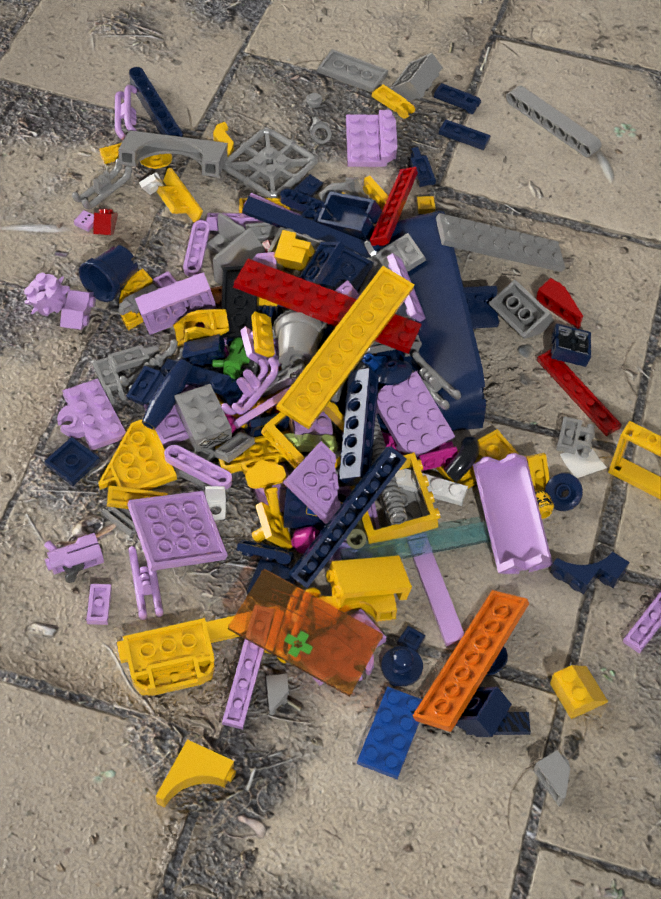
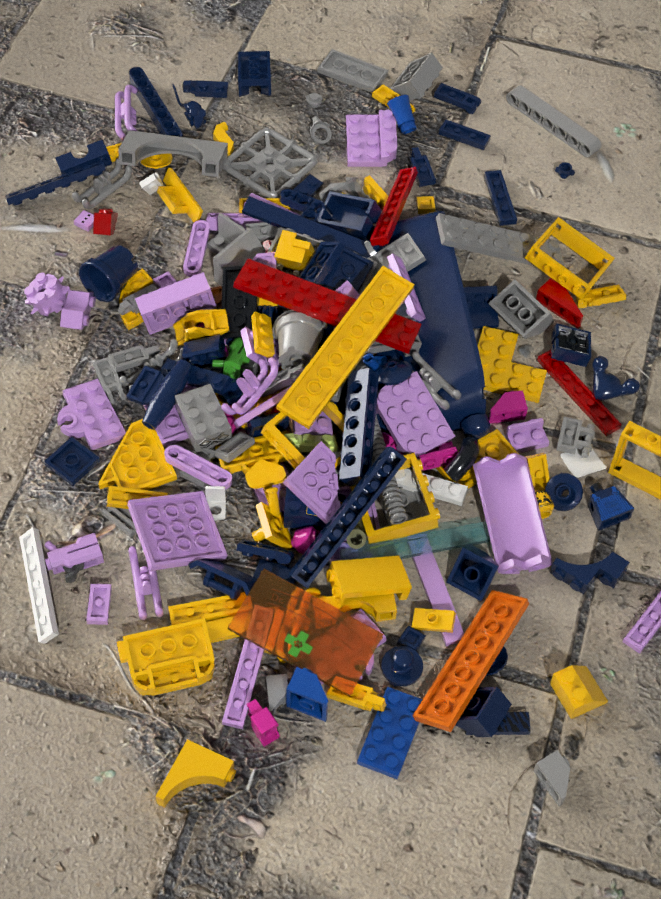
(38, 586): none -> white plate
(49, 185): none -> dark blue plate
(96, 152): none -> dark blue arch
(193, 112): none -> dark blue animal
(206, 88): none -> dark blue hinge
(209, 609): none -> yellow plate
(216, 567): none -> dark blue piece
(254, 71): none -> dark blue plate
(263, 723): none -> dark pink piece
(306, 694): none -> blue slope
(362, 697): none -> yellow hinge
(402, 113): none -> blue plant
(433, 620): none -> yellow plate
(473, 572): none -> dark blue slope
(476, 426): none -> dark blue hair
(500, 197): none -> dark blue plate
(502, 375): none -> yellow plate
(509, 407): none -> dark pink slope
(527, 435): none -> lavender bracket
(565, 170): none -> dark blue plate
(580, 245): none -> yellow window
(602, 296): none -> yellow hinge
(607, 385): none -> dark blue head
(608, 506): none -> dark blue torso

